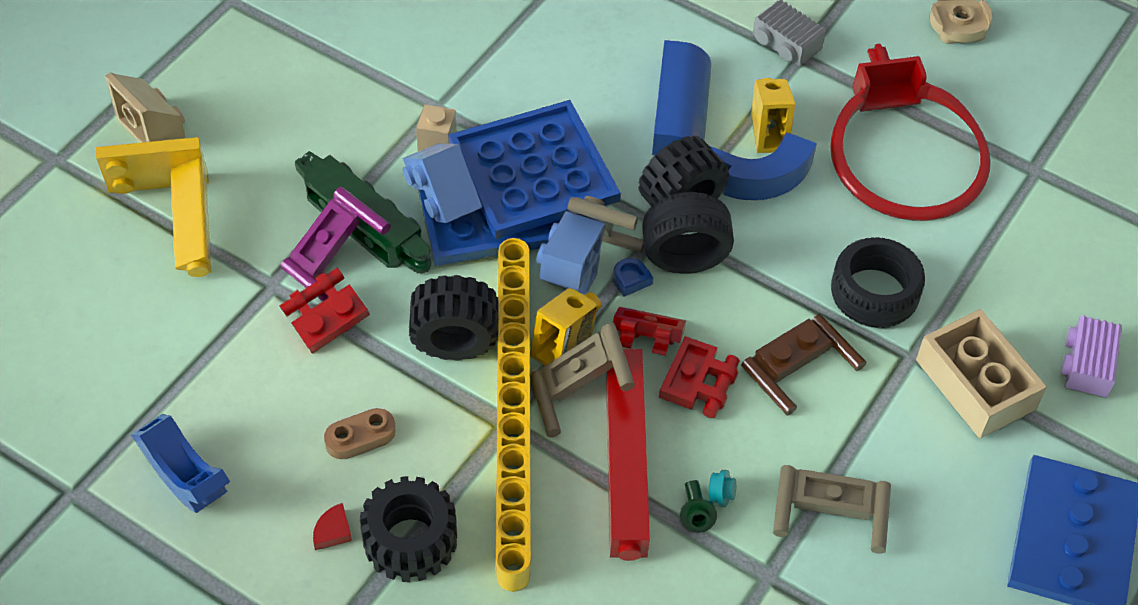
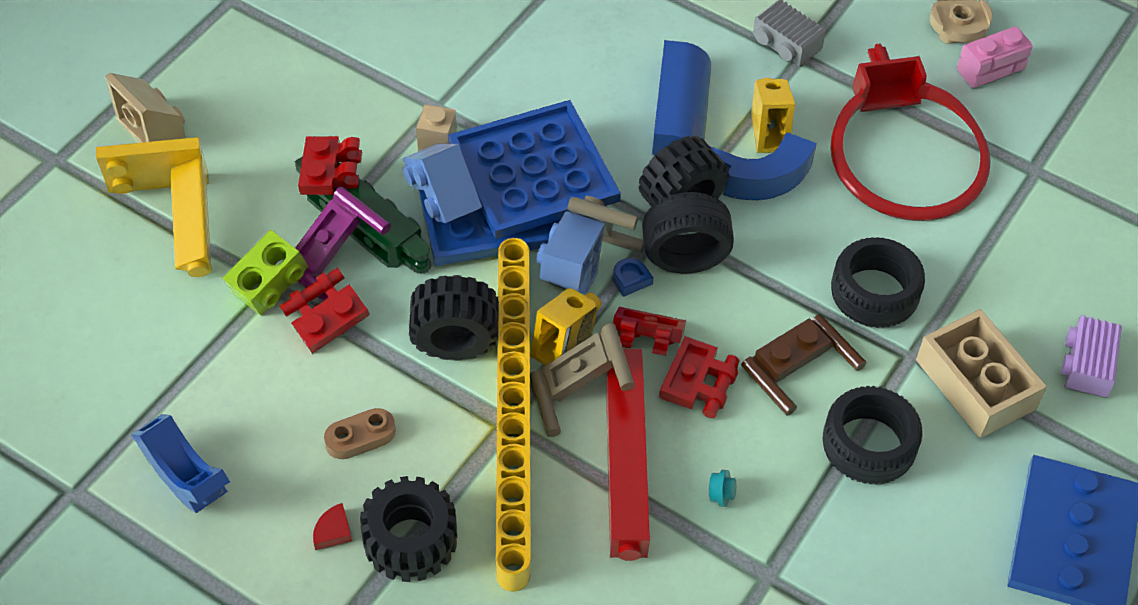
(260, 267): none -> lime brick
(320, 164): none -> red plate
(697, 514): dark green plate -> none
(833, 496): dark tan plate -> none
(884, 407): none -> black tyre
(994, 57): none -> bright pink brick

